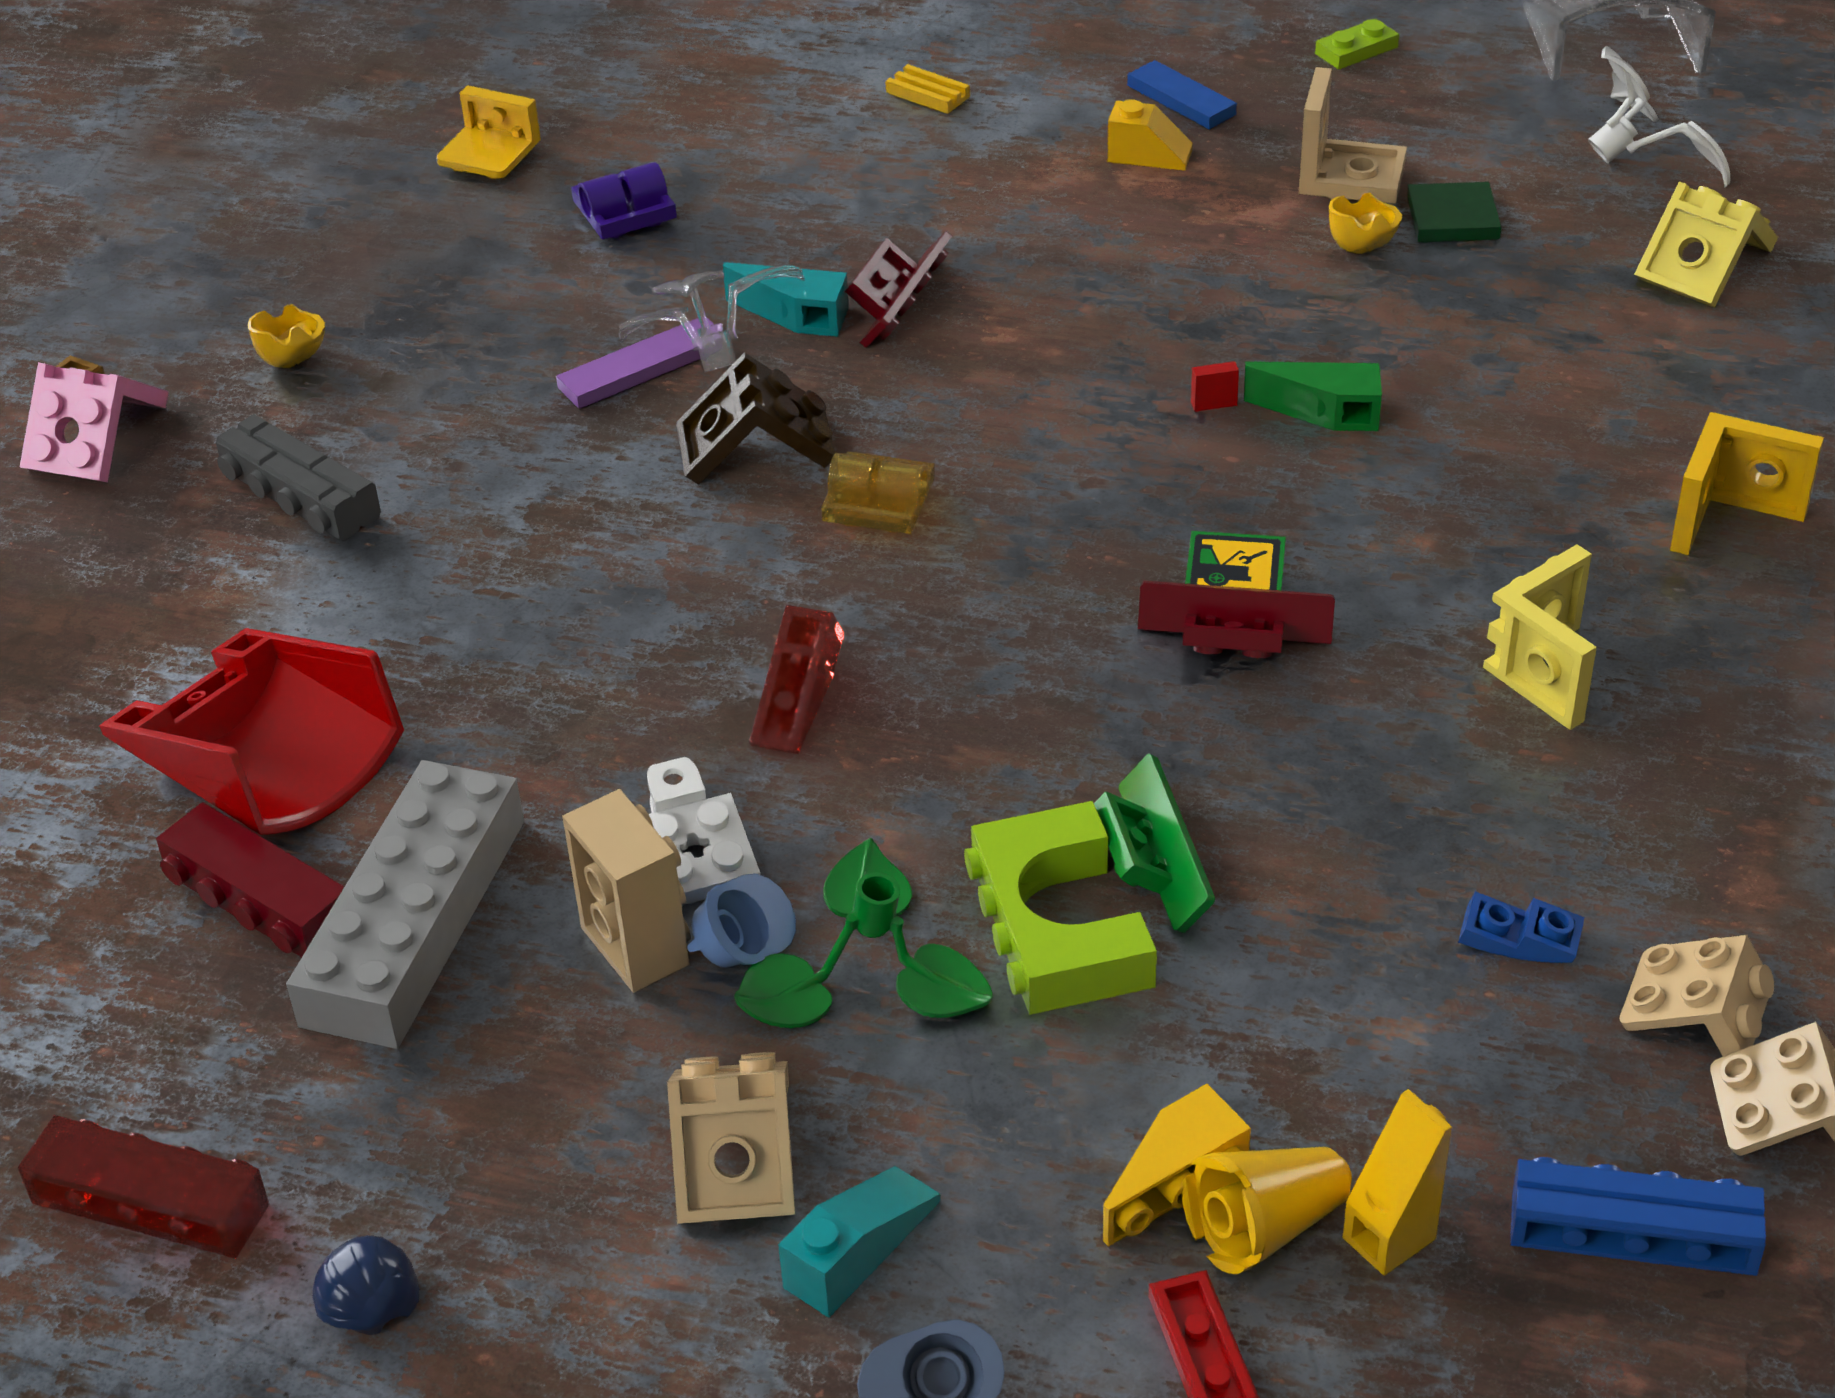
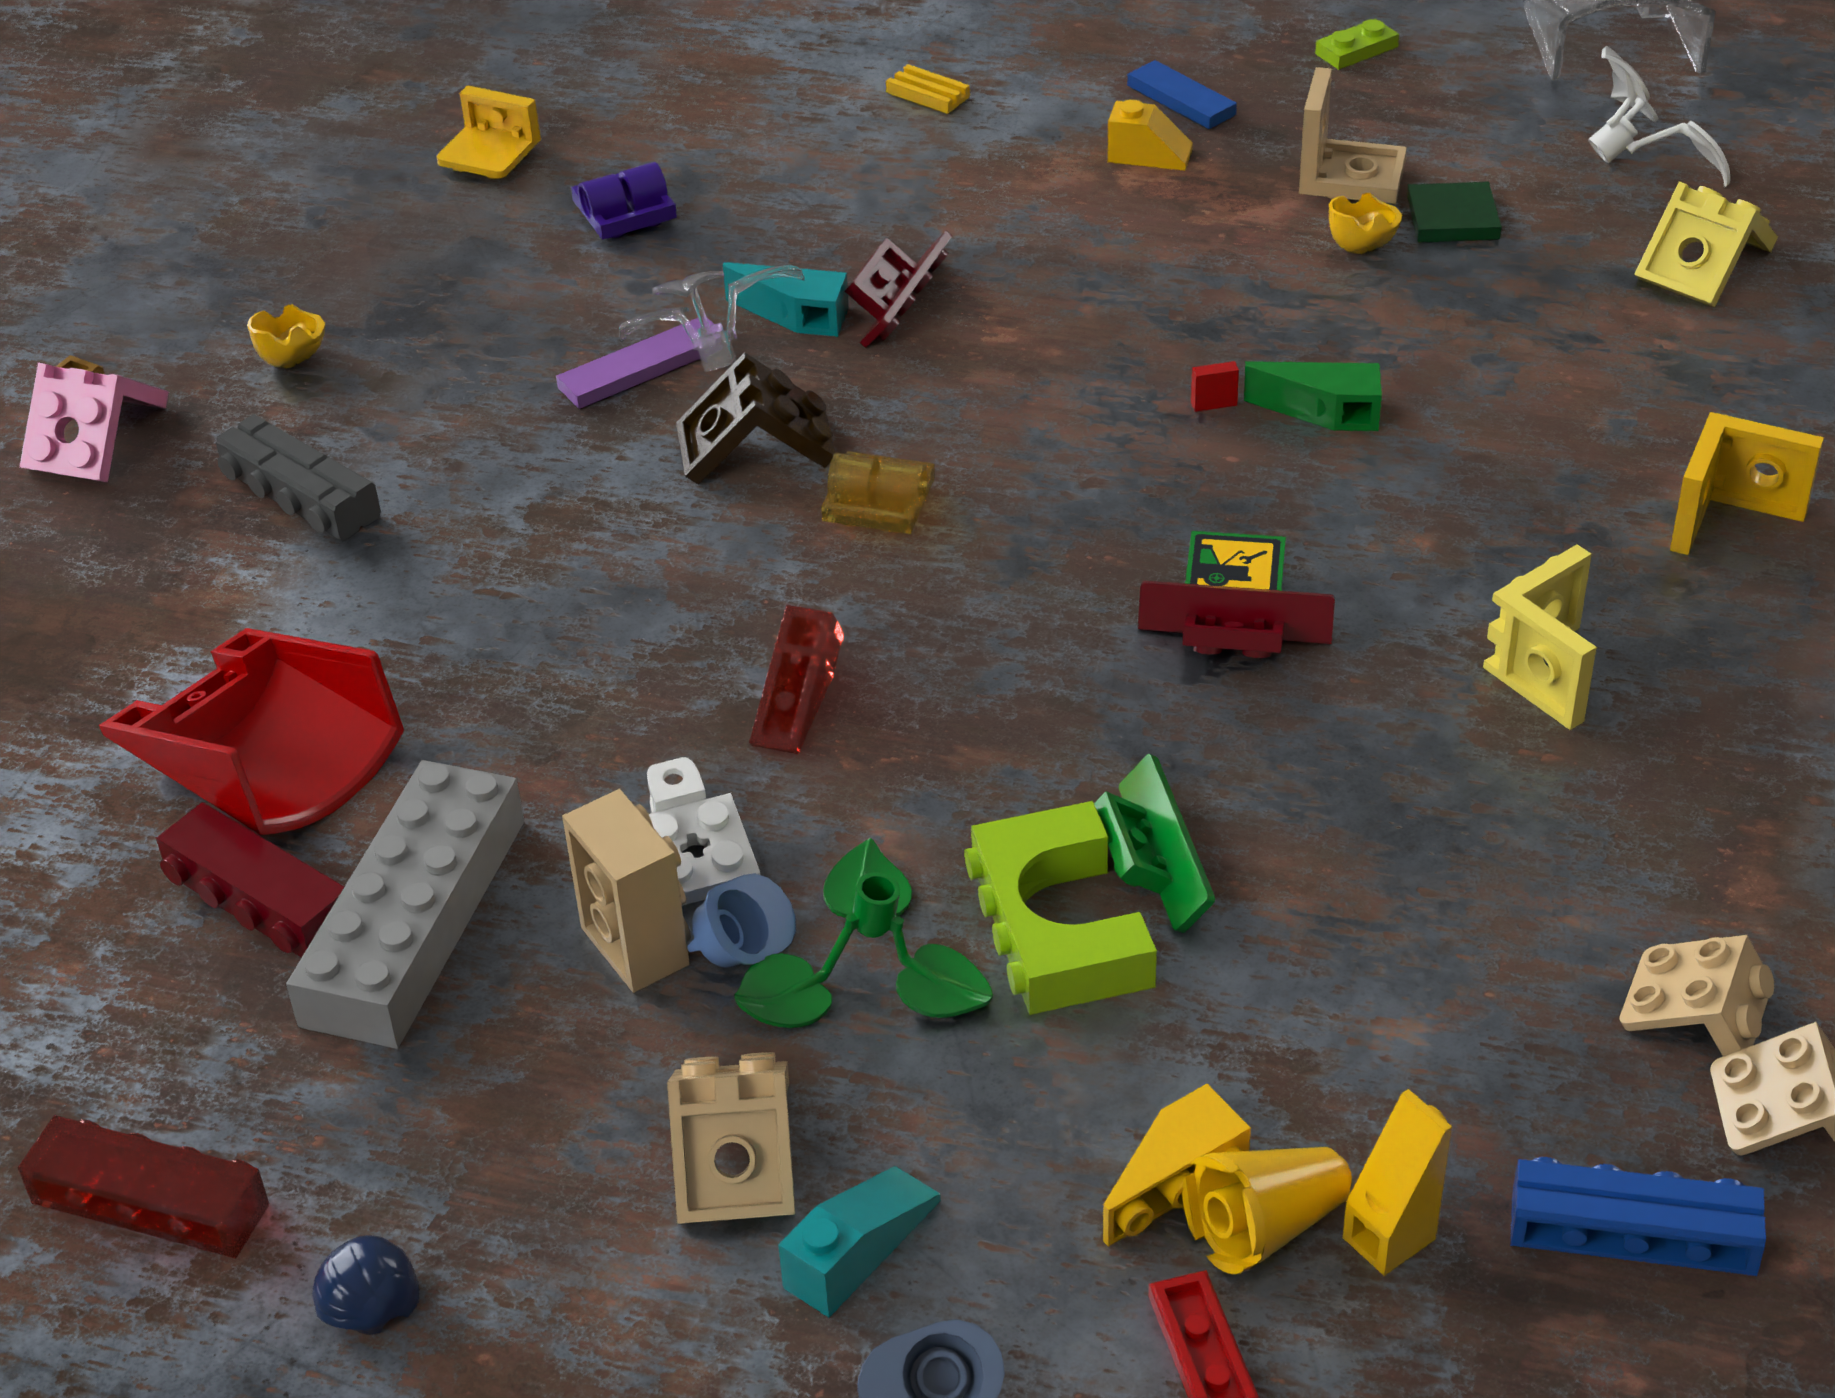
(1535, 935): blue slope -> none

